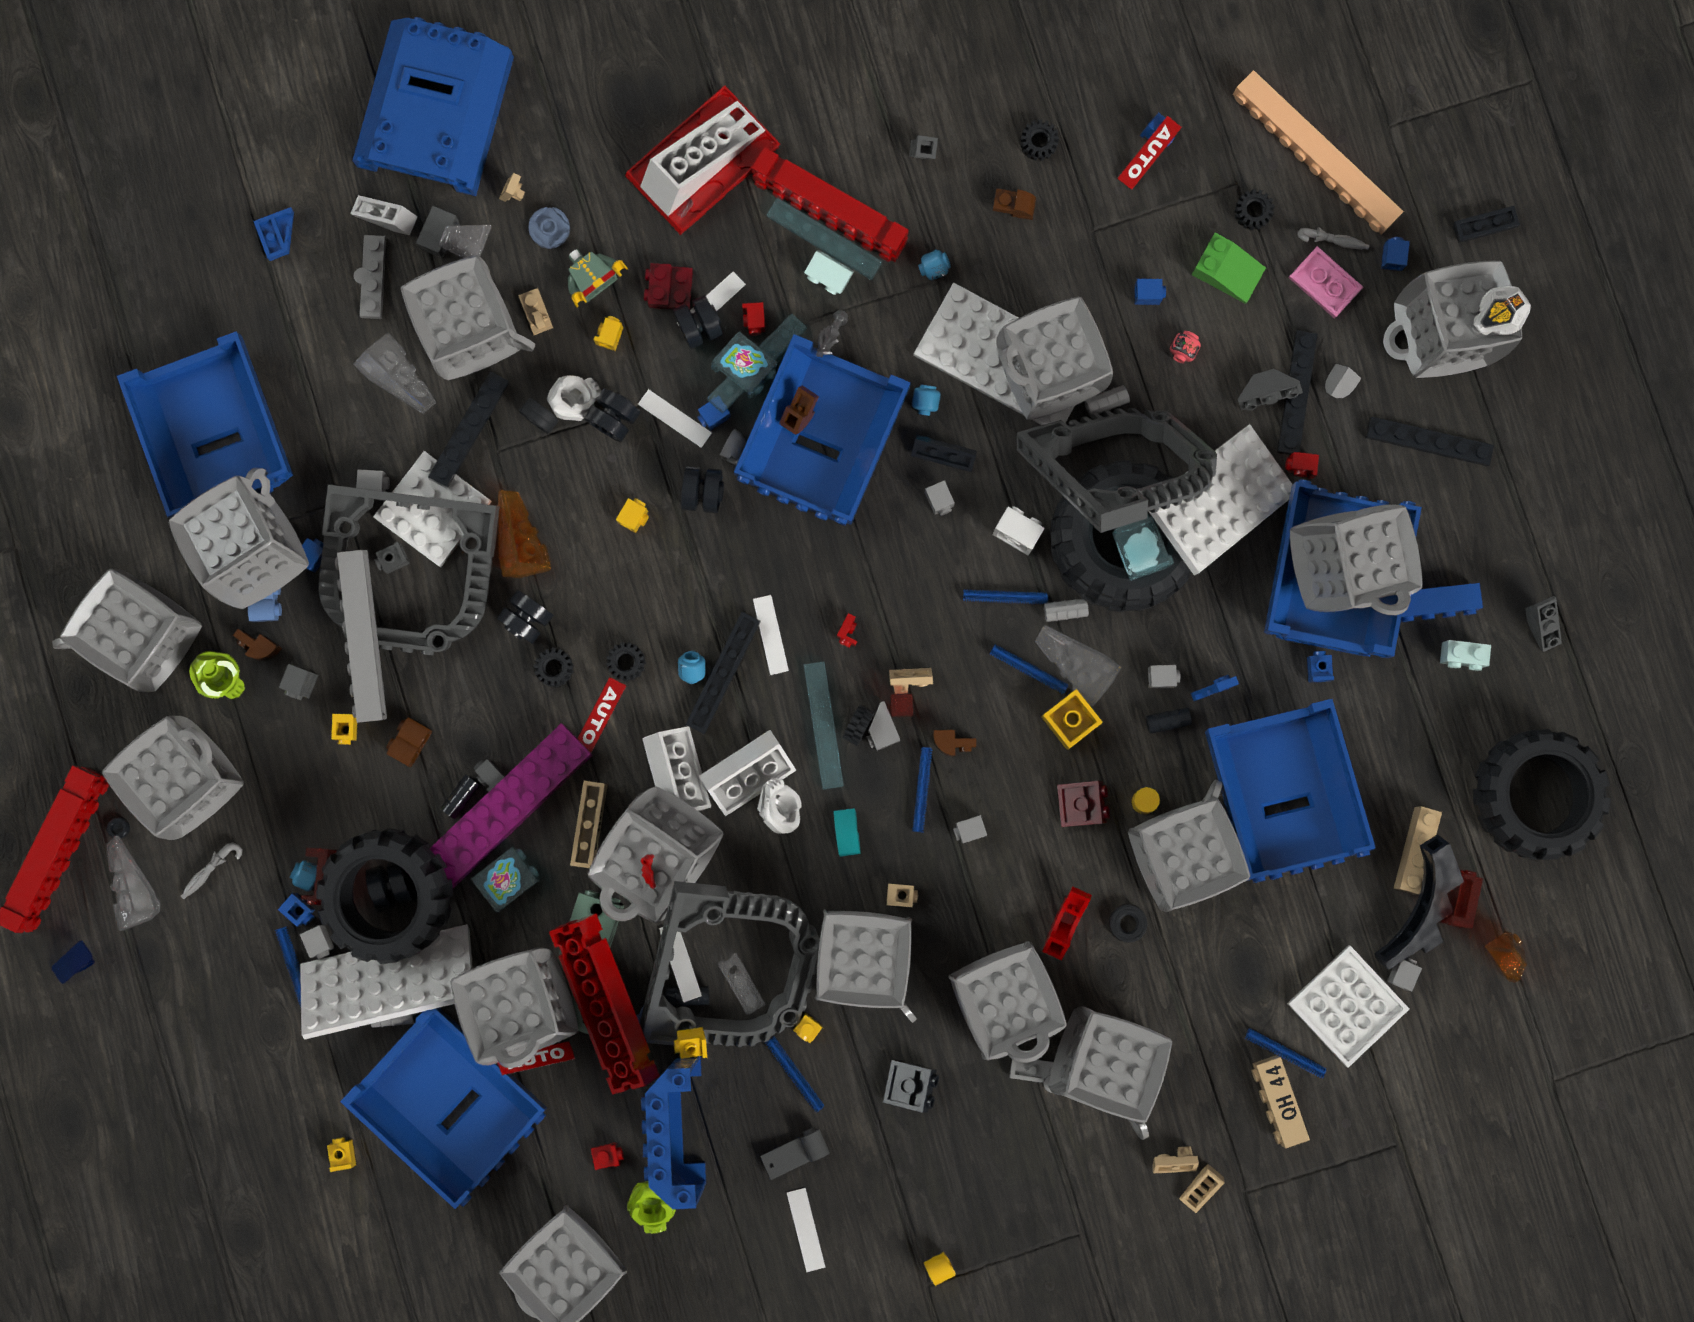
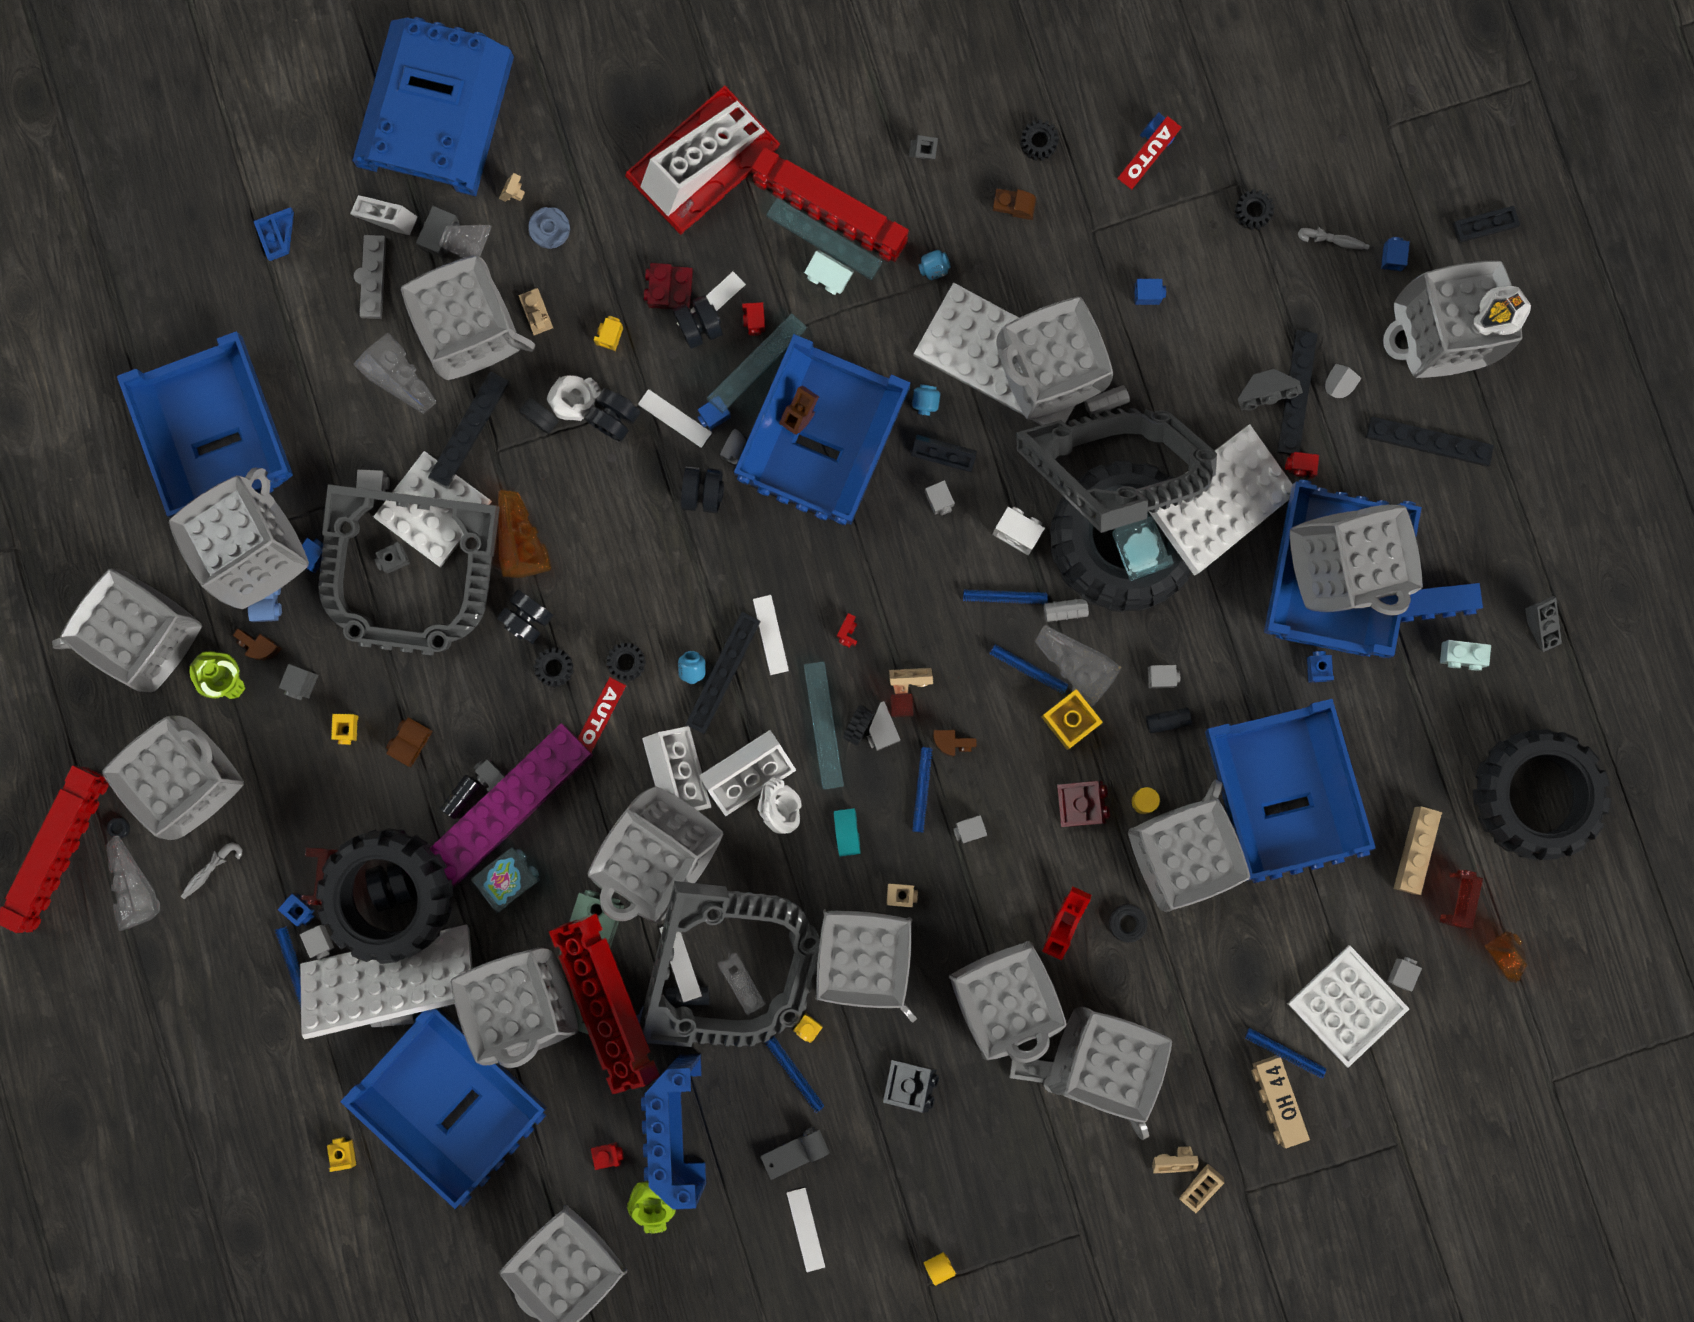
(73, 962): clear blue piece -> none
(304, 875): dark azure head -> none
(361, 636): light grey brick -> none
(545, 1056): red sticker -> none
(588, 824): tan brick -> none
(591, 275): sand green torso -> none
(633, 515): yellow brick -> none
(648, 873): red piece -> none
(691, 1043): yellow brick -> none
(745, 364): panel -> none
(828, 335): flat silver piece -> none
(1185, 347): coral head -> none
(1220, 684): blue wing -> none
(1229, 268): bright green slope -> none
(1317, 152): light nougat brick -> none
(1325, 282): bright pink tile -> none
(1432, 906): black arch -> none

